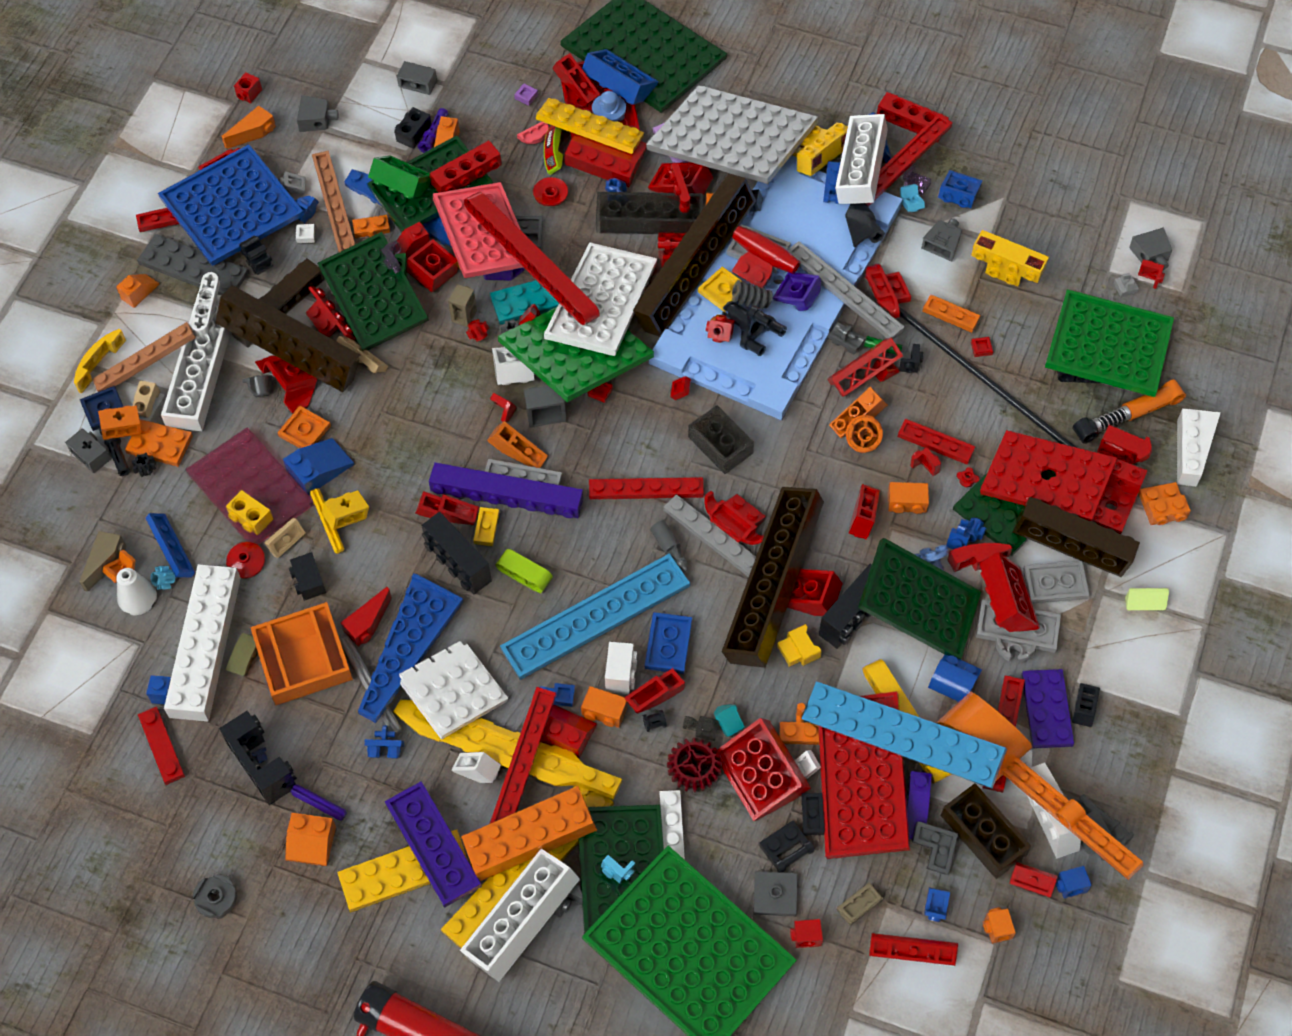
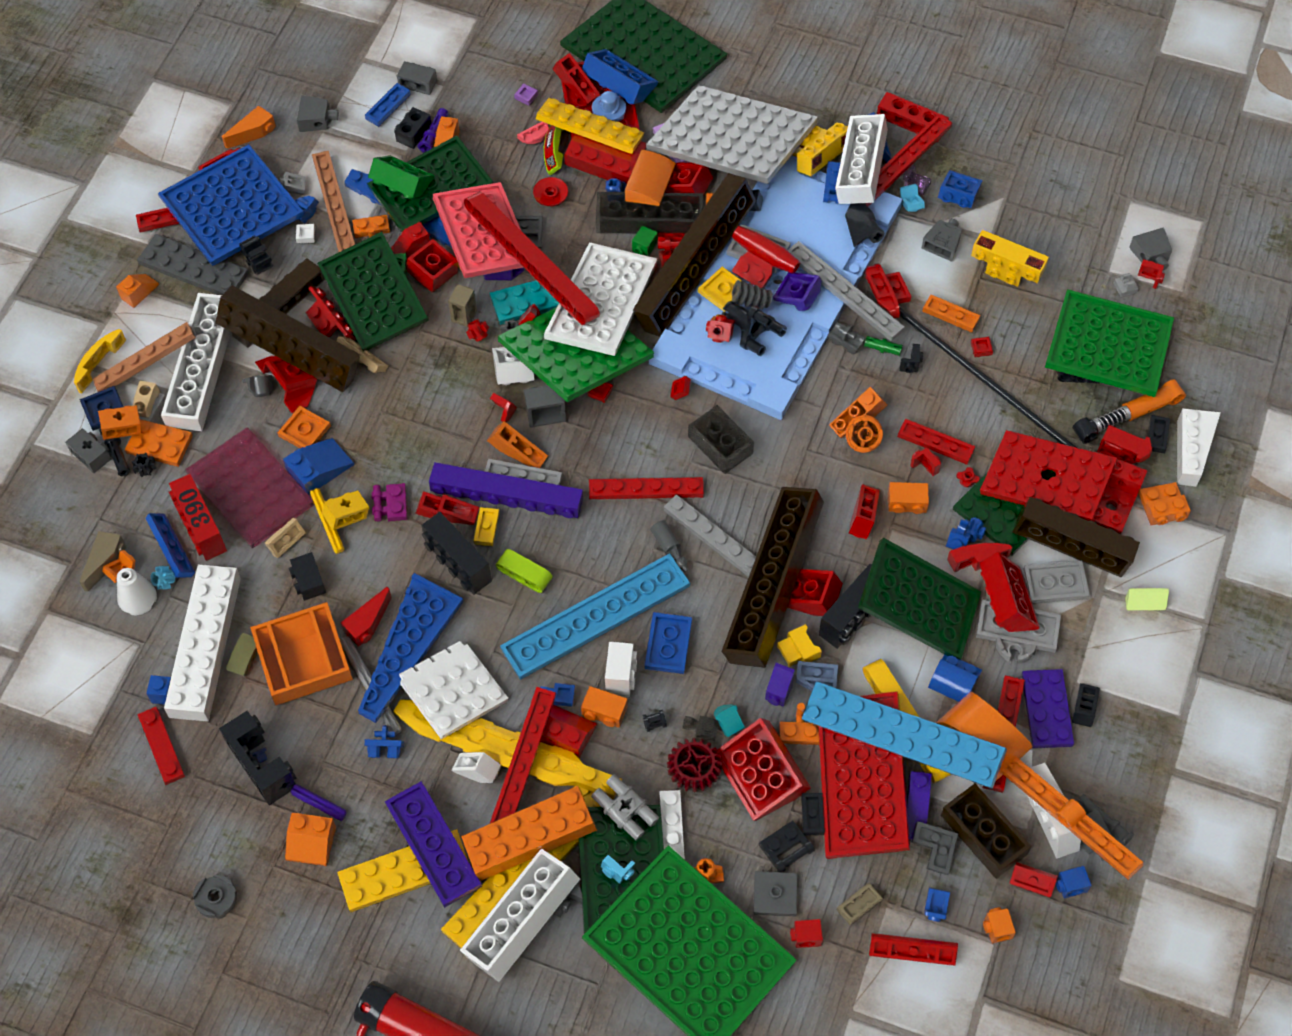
(196, 517): none -> red brick
(205, 303): white beam -> none
(248, 87): red brick -> none
(251, 510): yellow brick -> none
(252, 564): red dish -> none
(387, 104): none -> blue plate
(388, 252): clear purple bracket -> none
(396, 502): none -> magenta plate
(466, 168): red brick -> none
(624, 817): none -> light grey pin
(644, 241): none -> green brick
(649, 178): none -> orange slope
(655, 691): red slope -> none
(680, 187): red plate -> none
(710, 871): none -> orange piece
(735, 518): red plate -> none
(780, 685): none -> dark purple slope
(807, 763): white plate -> none
(811, 672): none -> sand blue wing
(862, 360): red fence -> none
(887, 373): red slope -> none
(934, 556): medium blue plate -> none
(1158, 433): none -> black plate

